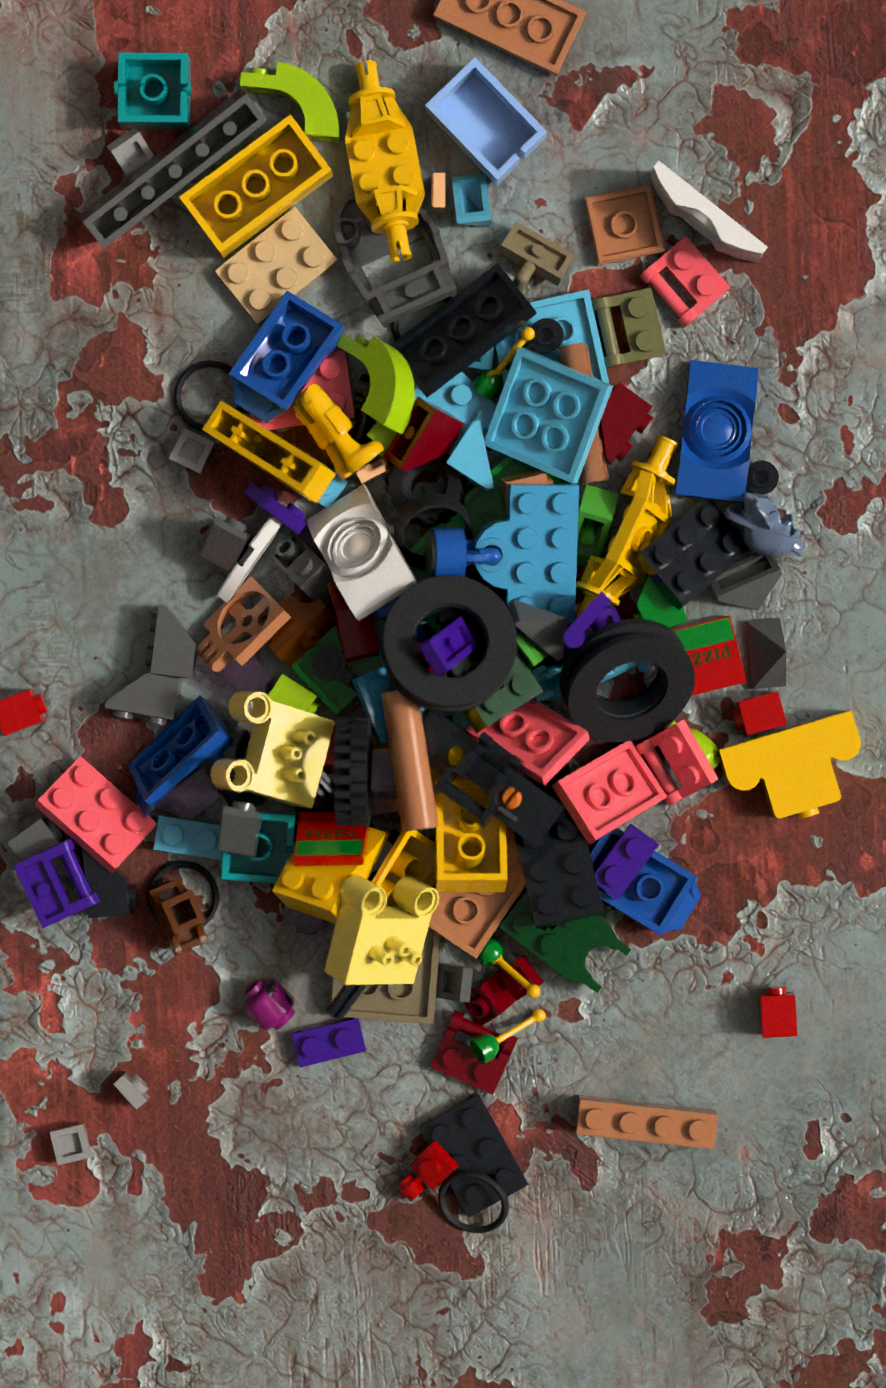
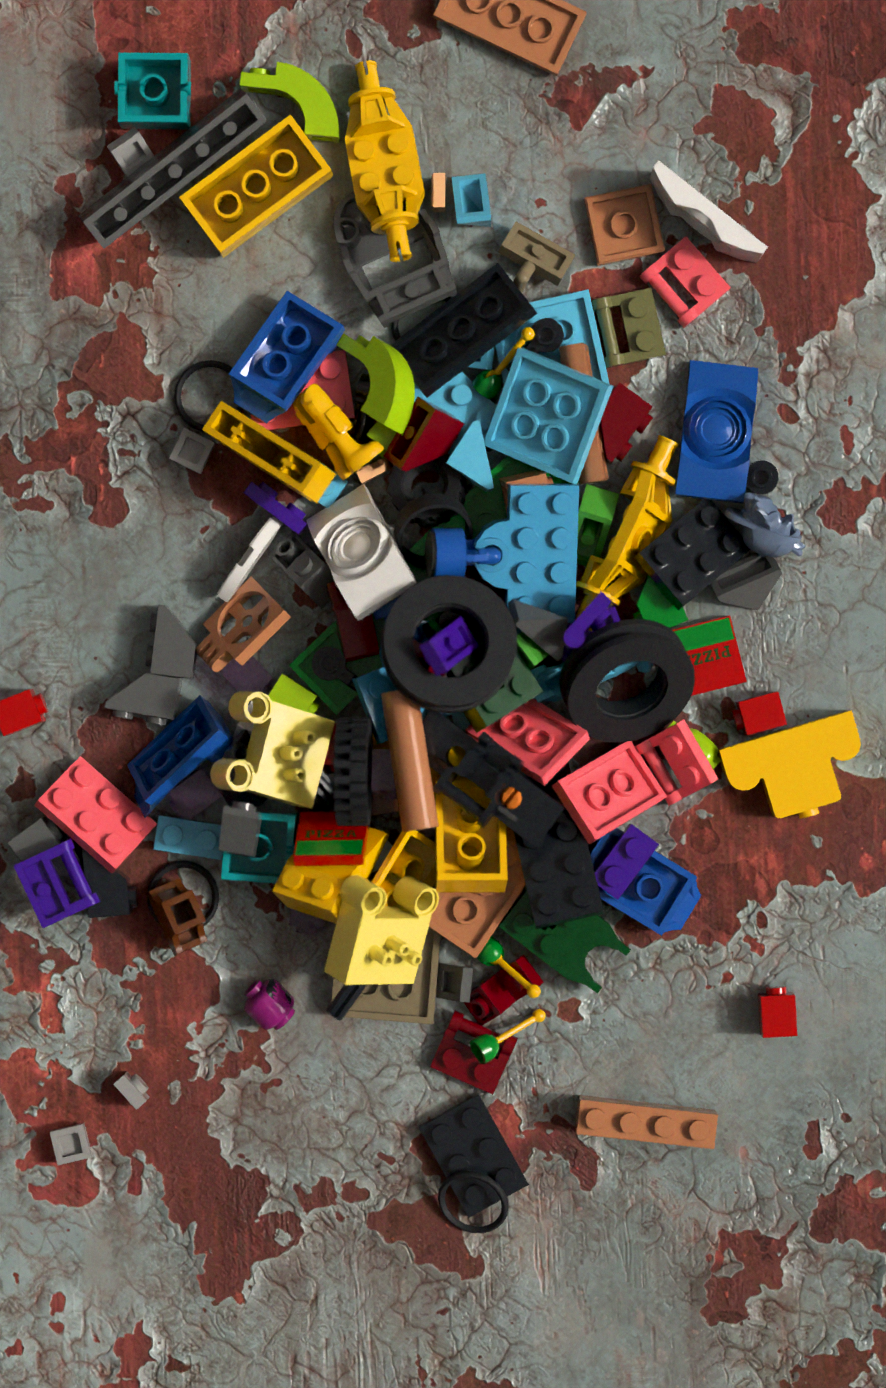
(226, 543): dark grey slope -> none
(276, 261): tan plate -> none
(303, 630): reddish brown brick -> none
(328, 1042): dark purple plate -> none
(431, 1167): red plate -> none
(485, 121): light blue piece -> none
(766, 653): dark grey slope -> none

